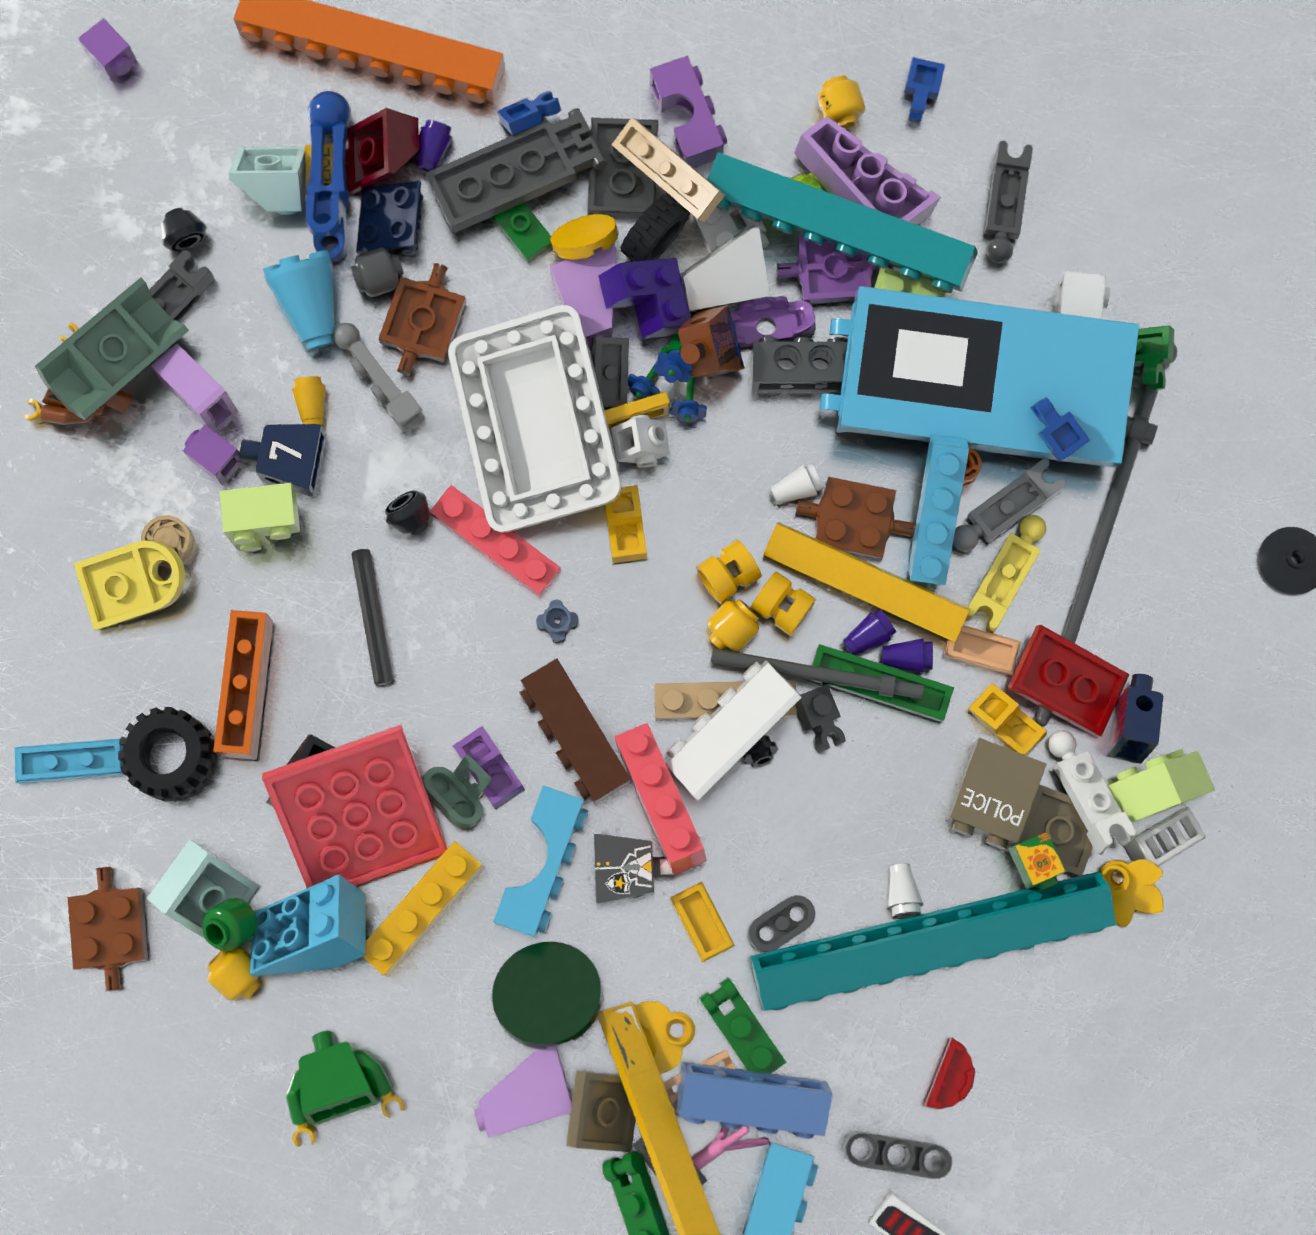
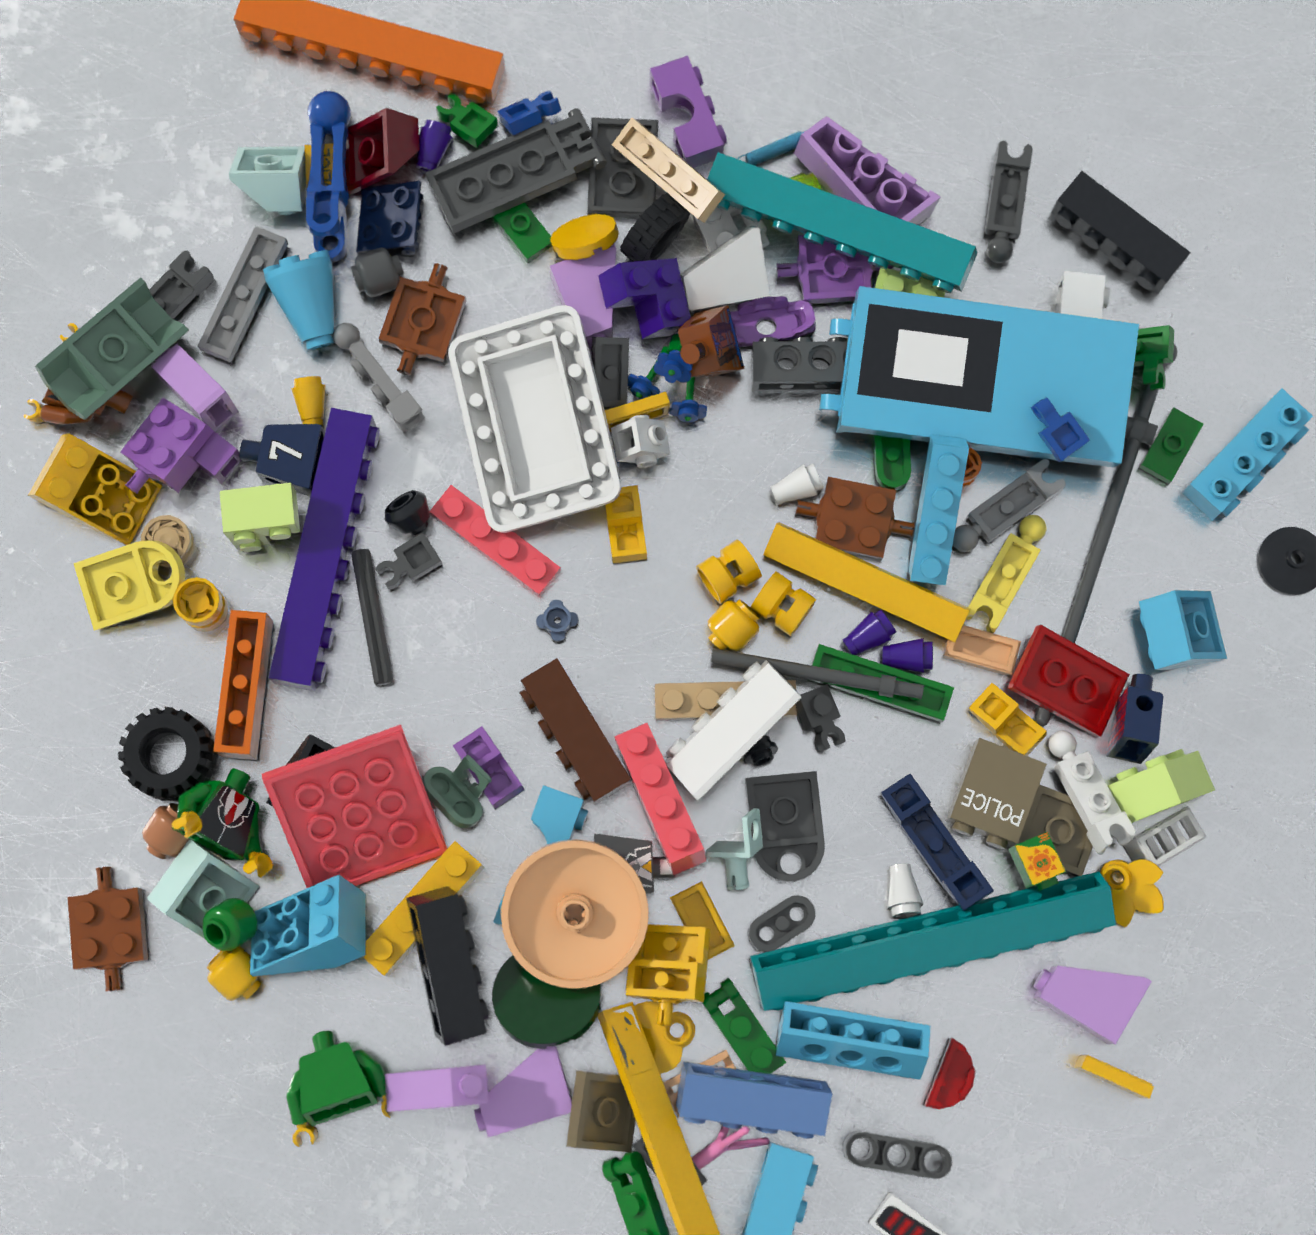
(67, 761): medium azure tile -> none
(93, 490): none -> yellow slope
(107, 49): medium lavender brick -> none
(159, 836): none -> nougat head
(166, 447): none -> medium lavender plate
(182, 230): black cone -> none
(200, 604): none -> yellow wheel
(224, 821): none -> torso
(242, 295): none -> light grey plate
(323, 550): none -> dark purple brick
(414, 558): none -> dark grey plate
(436, 1088): none -> lavender slope
(447, 965): none -> black brick
(468, 122): none -> green plate
(574, 913): none -> light nougat dish
(670, 967): none -> yellow plate
(737, 851): none -> light aqua bracket
(773, 149): none -> medium azure piece
(788, 822): none -> dark grey tile
(841, 101): yellow head -> none
(853, 1040): none -> medium azure brick
(892, 461): none -> green plate
(923, 83): blue plate -> none
(935, 843): none -> dark blue slope
(1092, 998): none -> lavender slope
(1114, 1076): none -> yellow tile
(1119, 232): none -> black brick
(1171, 445): none -> green plate
(1182, 629): none -> medium azure slope
(1247, 454): none -> medium azure brick

